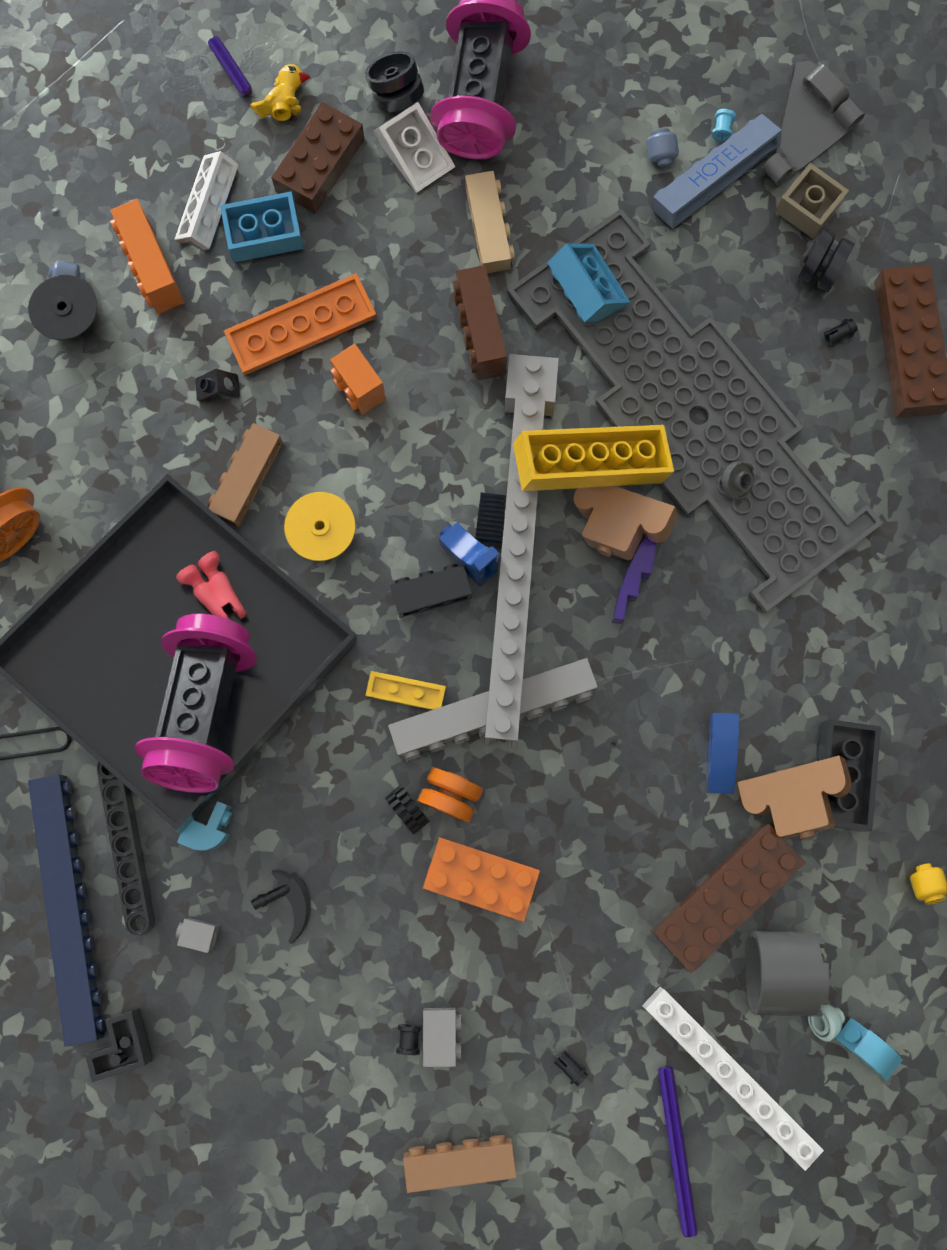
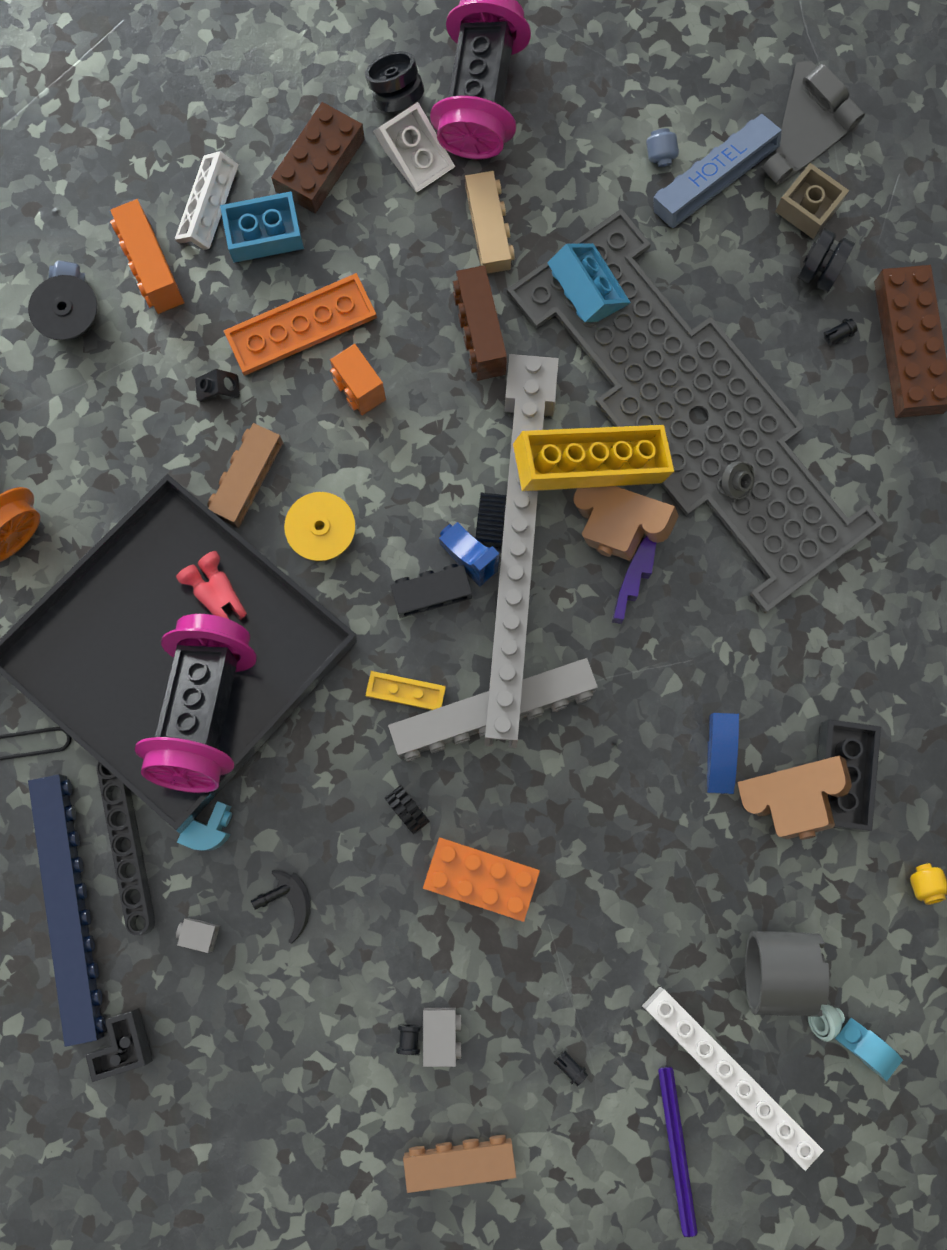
(230, 66): dark purple axle -> none
(281, 100): yellow animal -> none
(451, 791): orange wheel -> none
(724, 123): medium azure bush -> none
(727, 897): reddish brown brick -> none

